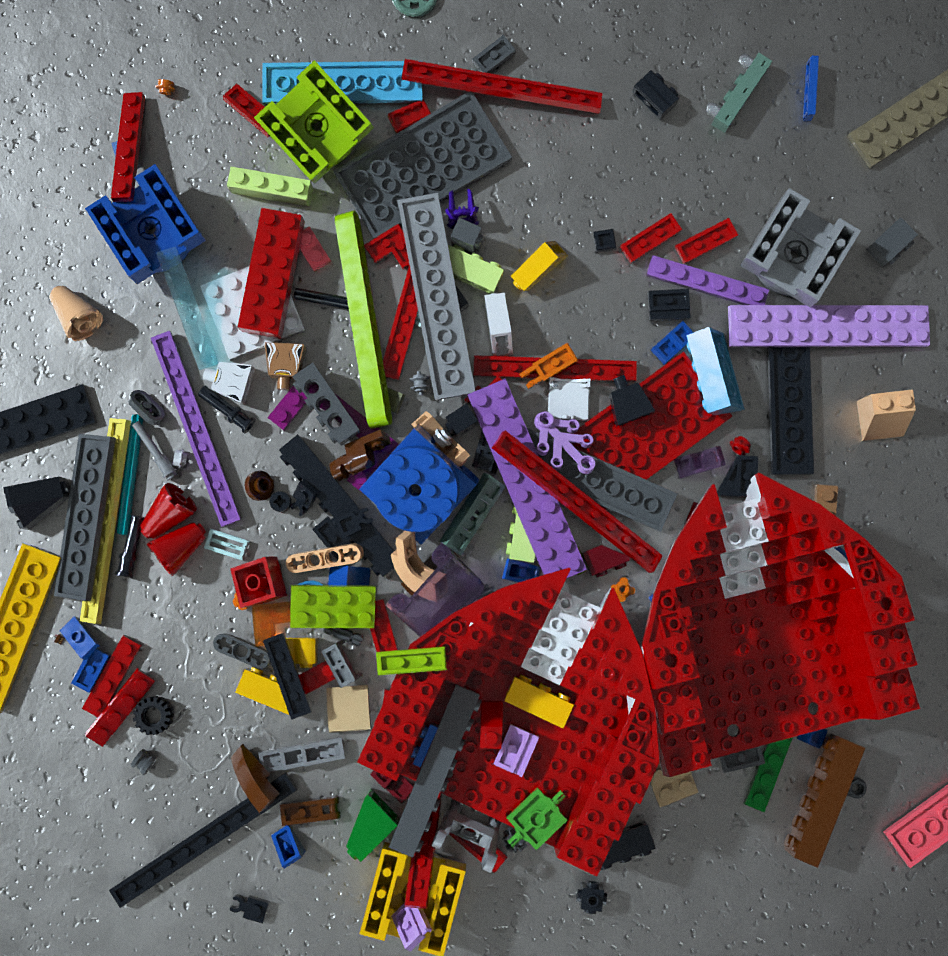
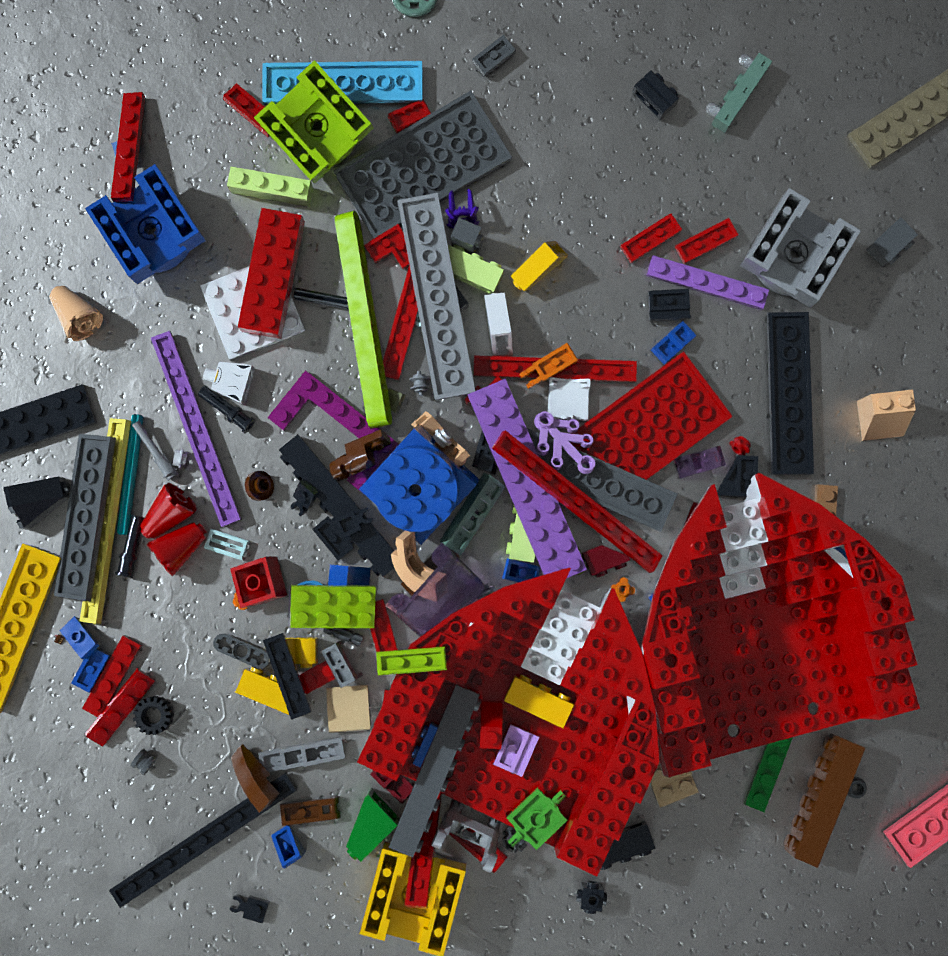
(146, 407): dark grey plate -> none
(165, 86): orange plate -> none
(187, 308): clear light blue plate -> none
(265, 618): clear orange plate -> none
(282, 504): black wheel -> none
(284, 361): medium nougat torso -> none
(311, 375): dark grey brick -> none
(313, 250): coral plate -> none
(325, 560): light nougat beam -> none
(411, 925): lavender plate -> none
(461, 421): black brick -> none
(502, 86): red plate -> none
(604, 240): black tile -> none
(628, 402): black torso -> none
(714, 372): medium azure slope -> none
(742, 760): dark grey plate -> none
(810, 91): blue tile -> none
(814, 738): blue slope -> none
(829, 326): lavender plate -> none

